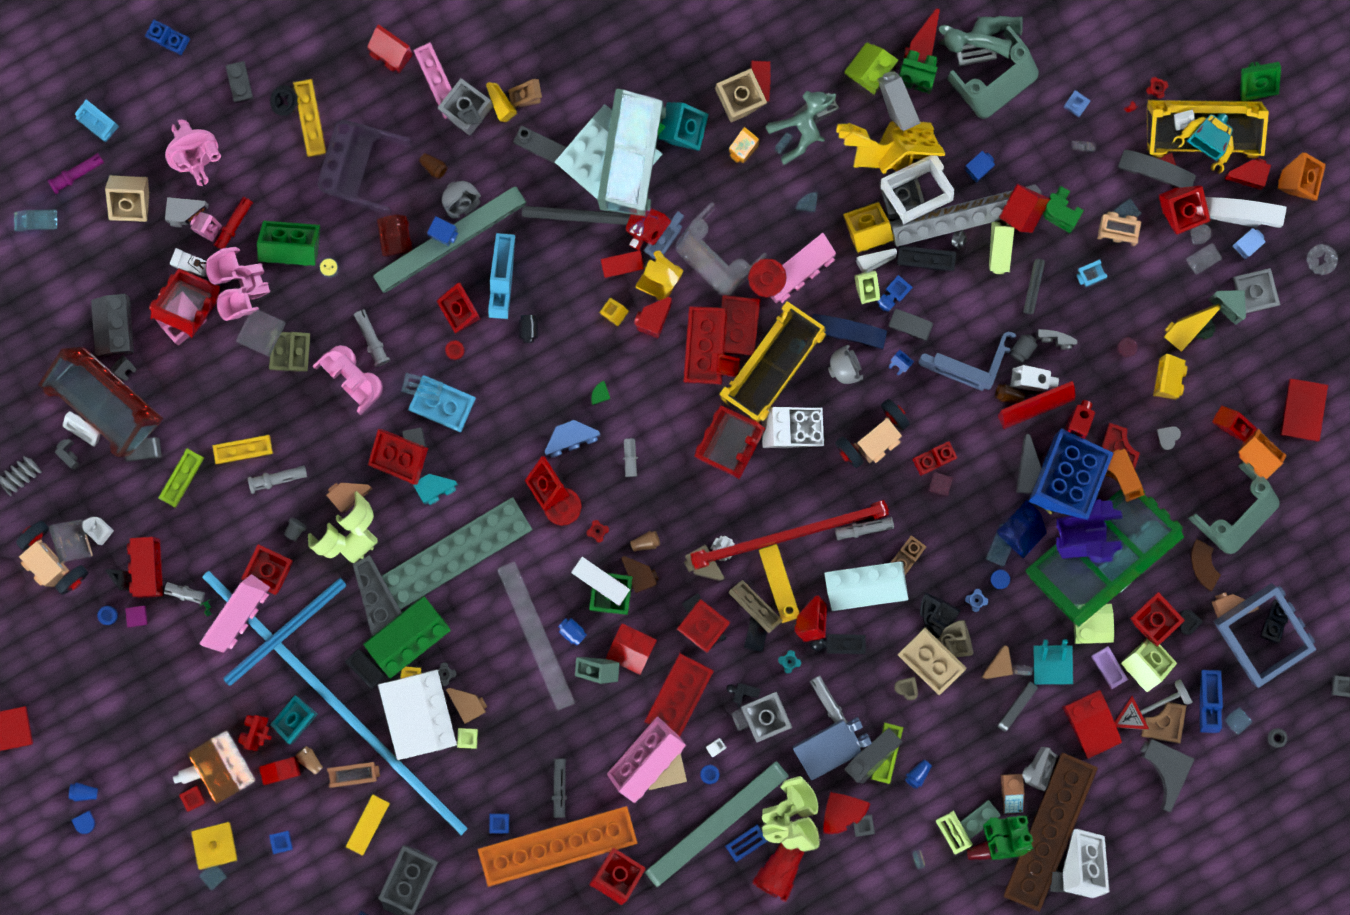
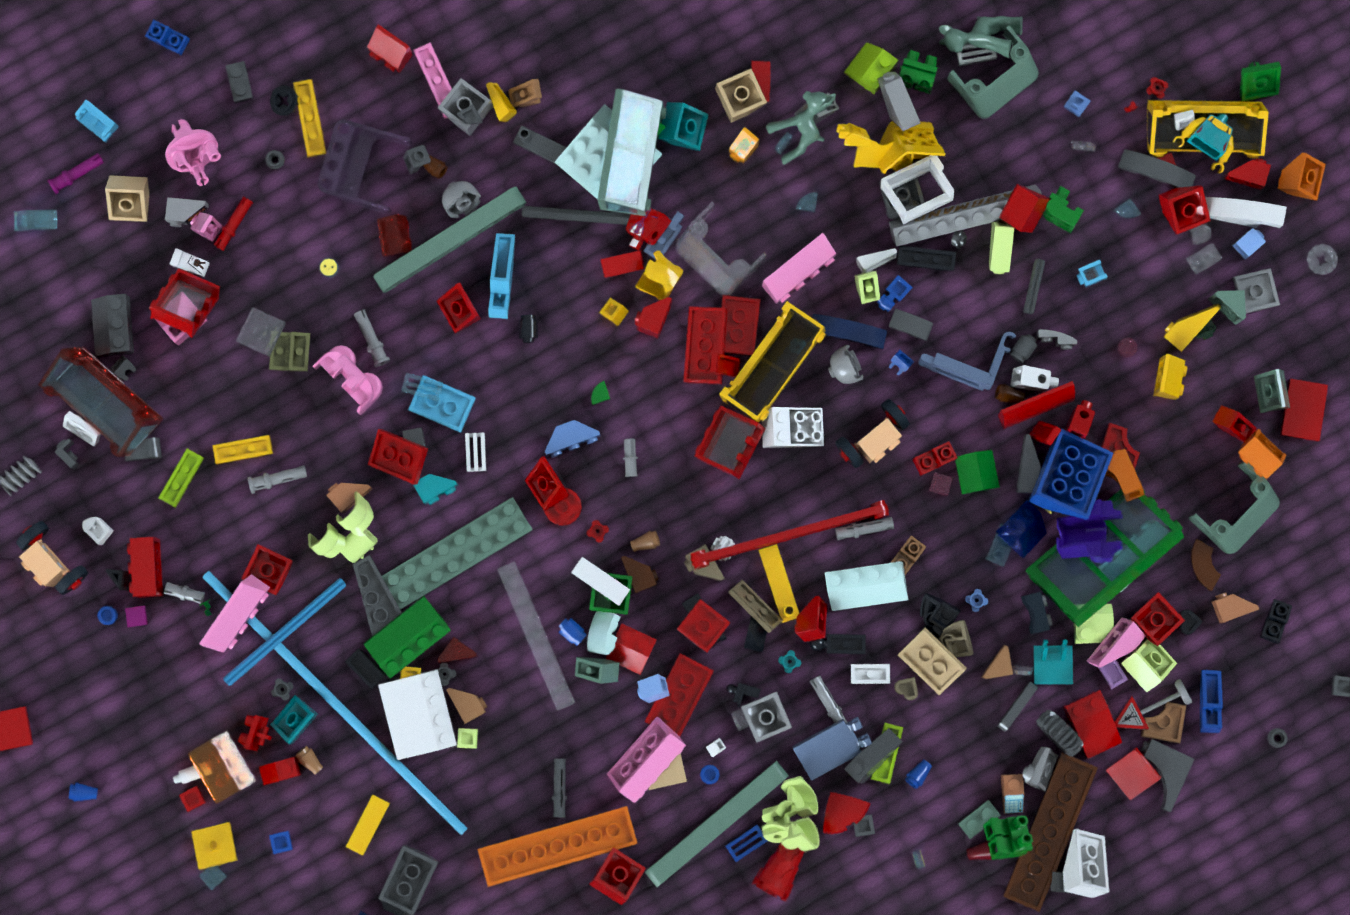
(70, 541): clear tile -> none
(84, 823): blue tile -> none
(224, 267): bright pink piece -> none
(271, 155): none -> dark grey plate
(277, 689): none -> dark grey plate
(288, 243): green slope -> none
(294, 529): dark grey piece -> none
(353, 774): window -> none
(416, 158): none -> dark grey bracket
(443, 231): blue brick -> none
(454, 350): red tile -> none
(456, 651): none -> clear red slope
(483, 452): none -> white tile
(498, 823): blue tile -> none
(600, 633): none -> light aqua slope
(653, 688): none -> light blue brick
(767, 277): red tile -> none
(868, 227): yellow slope -> none
(870, 673): none -> white plate
(924, 40): red slope -> none
(960, 829): yellowish green tile -> none
(977, 472): none -> green slope
(980, 166): blue brick -> none
(1000, 579): blue tile -> none
(1038, 618): none -> black brick
(1045, 432): none -> red tile
(1059, 733): none -> dark grey gear
(1119, 228): light nougat window -> none
(1120, 641): none -> bright pink slope
(1133, 773): none -> red tile
(1167, 437): light grey tile -> none
(1238, 720): clear light blue tile -> none
(1245, 607): sand blue window -> none
(1271, 391): none -> sand green slope

